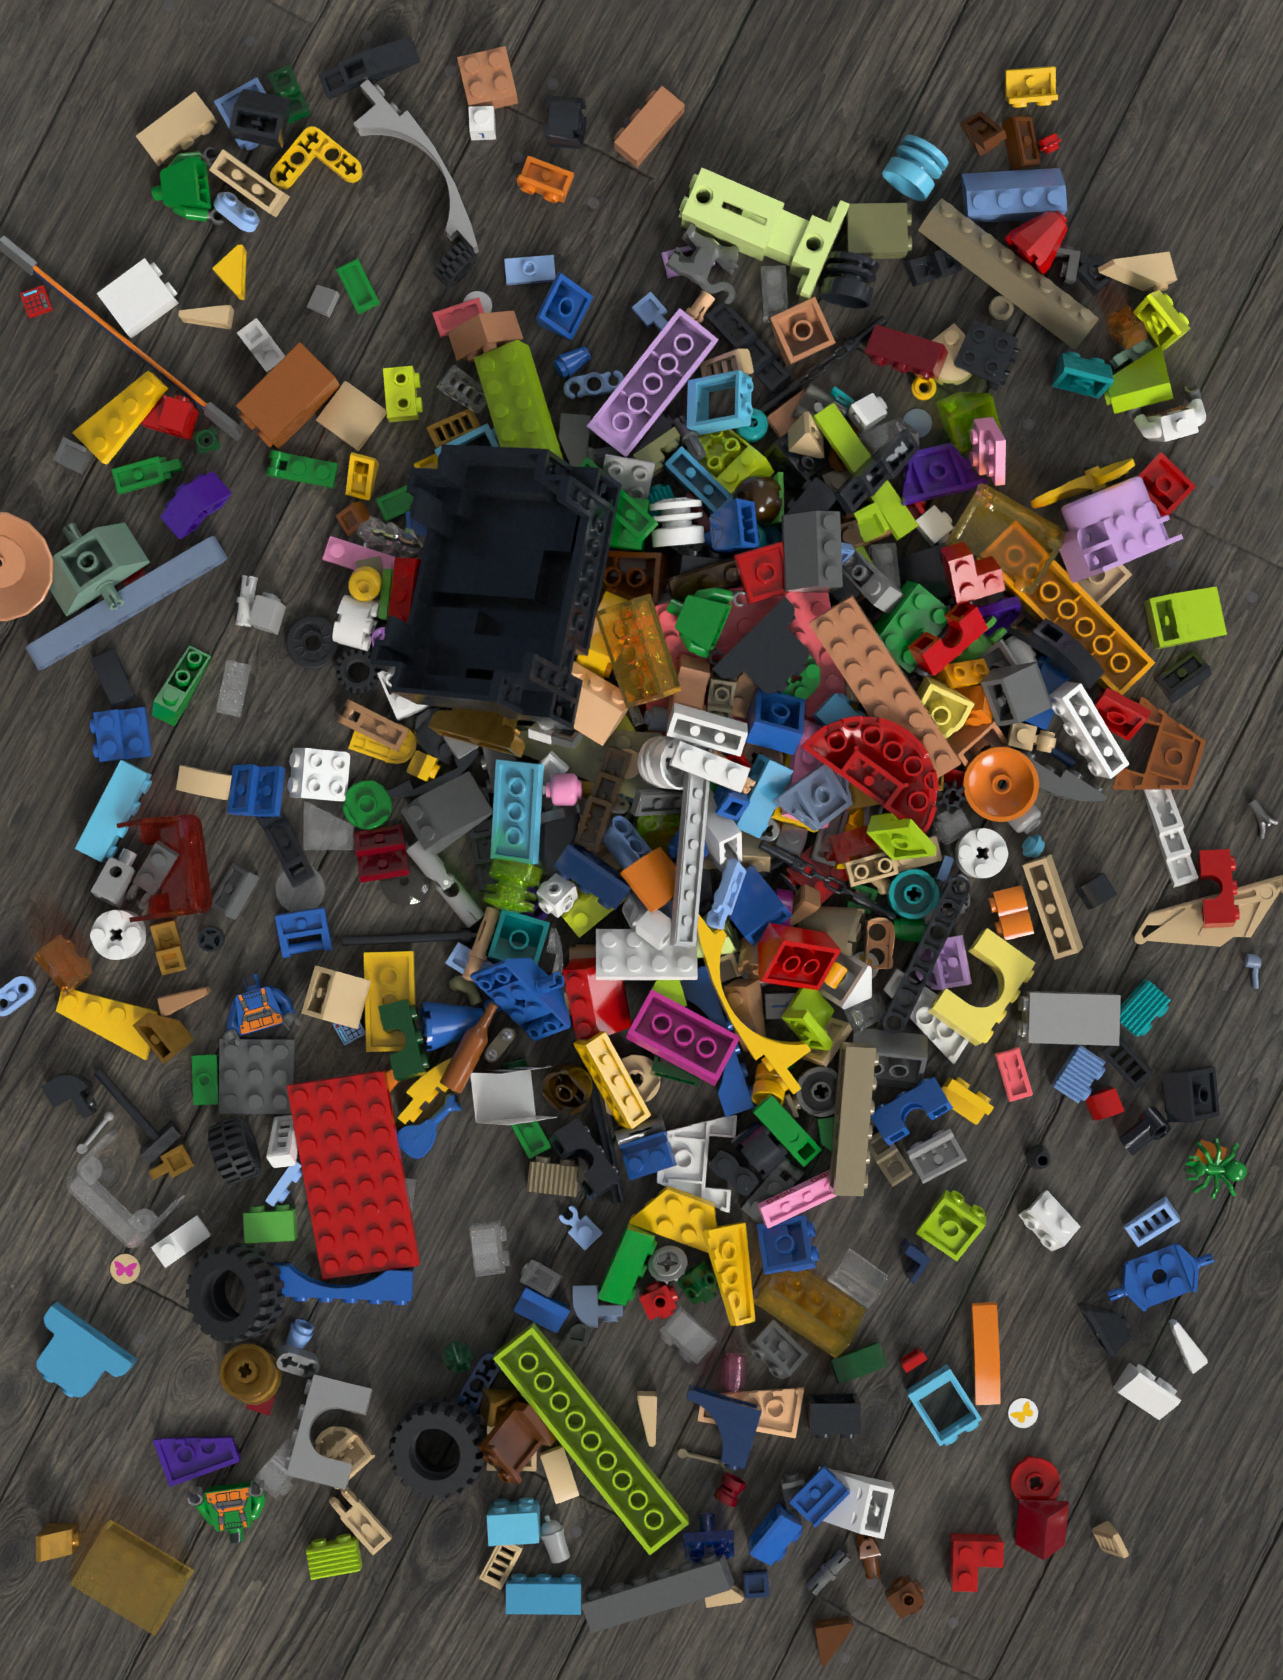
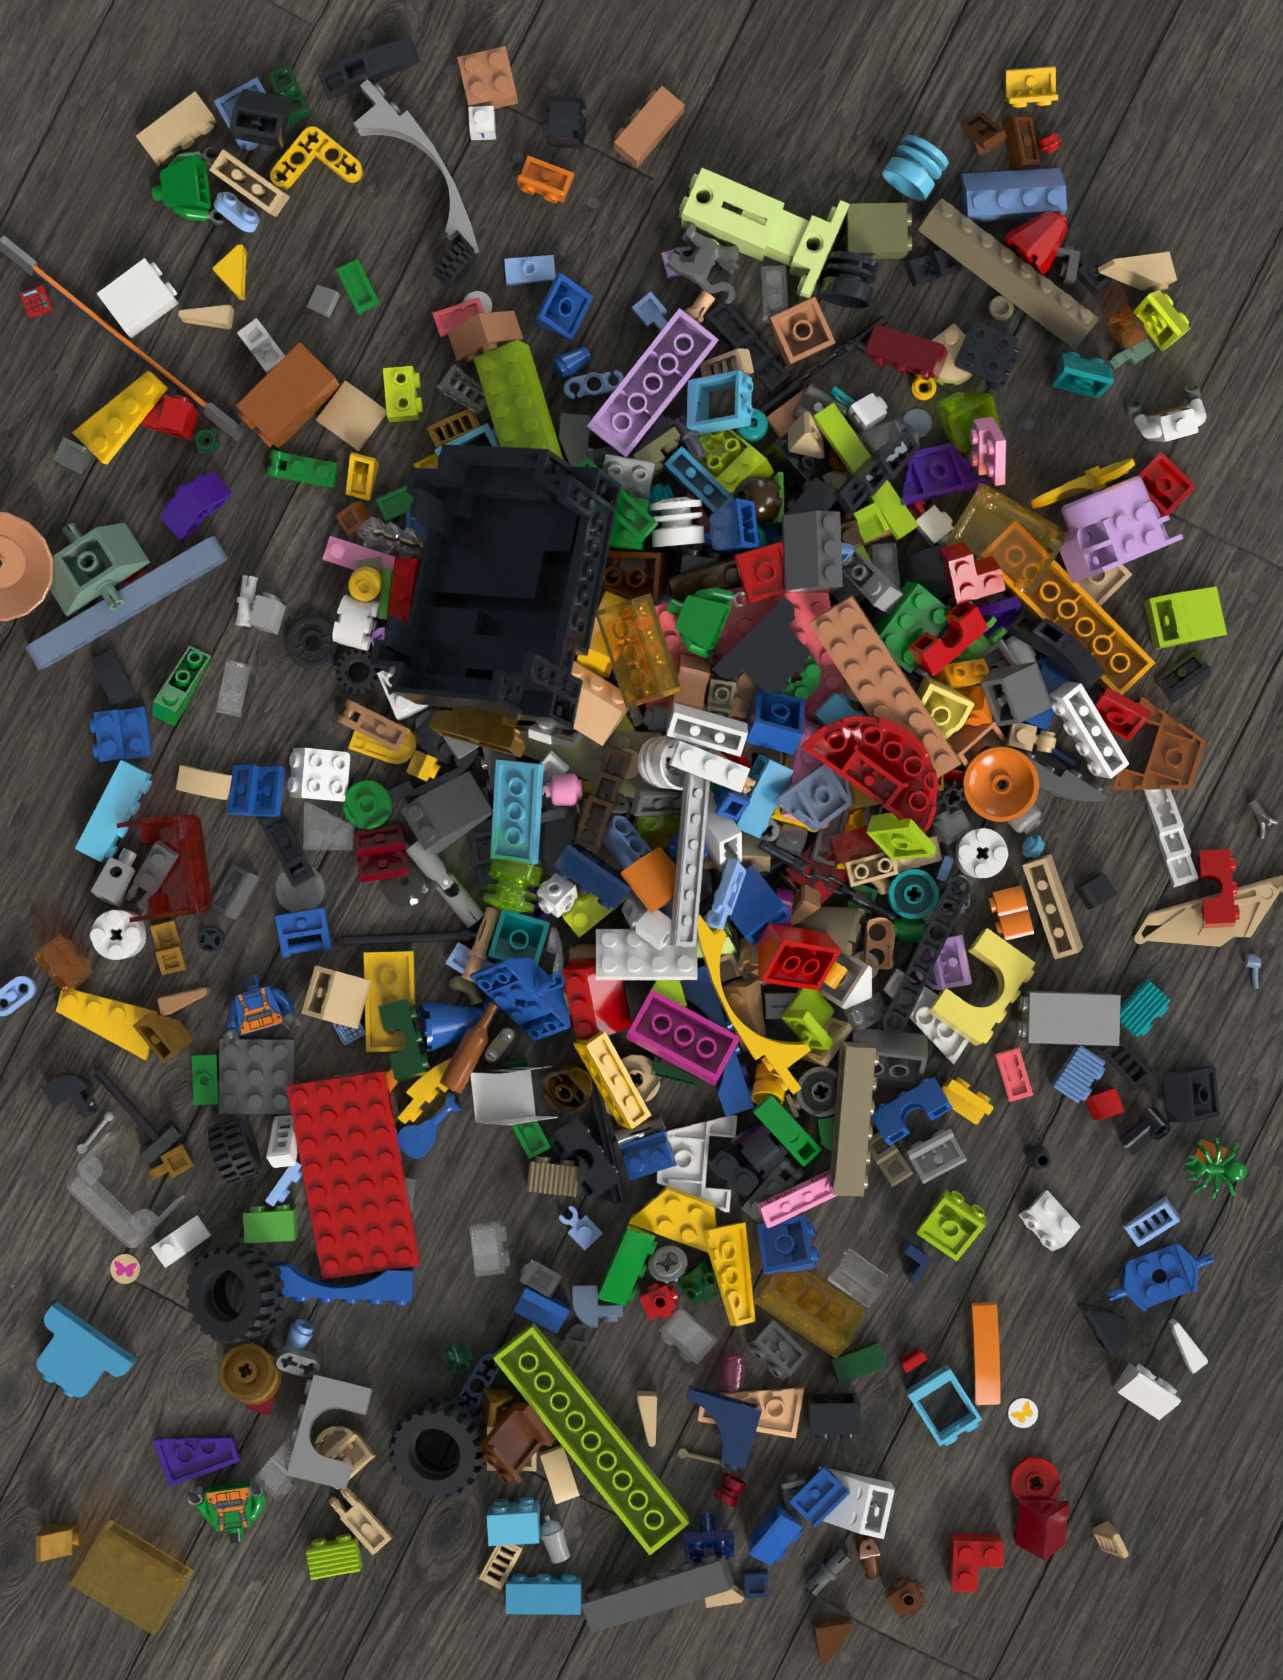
(145, 474): green hinge -> none
(1140, 383): lime slope -> none

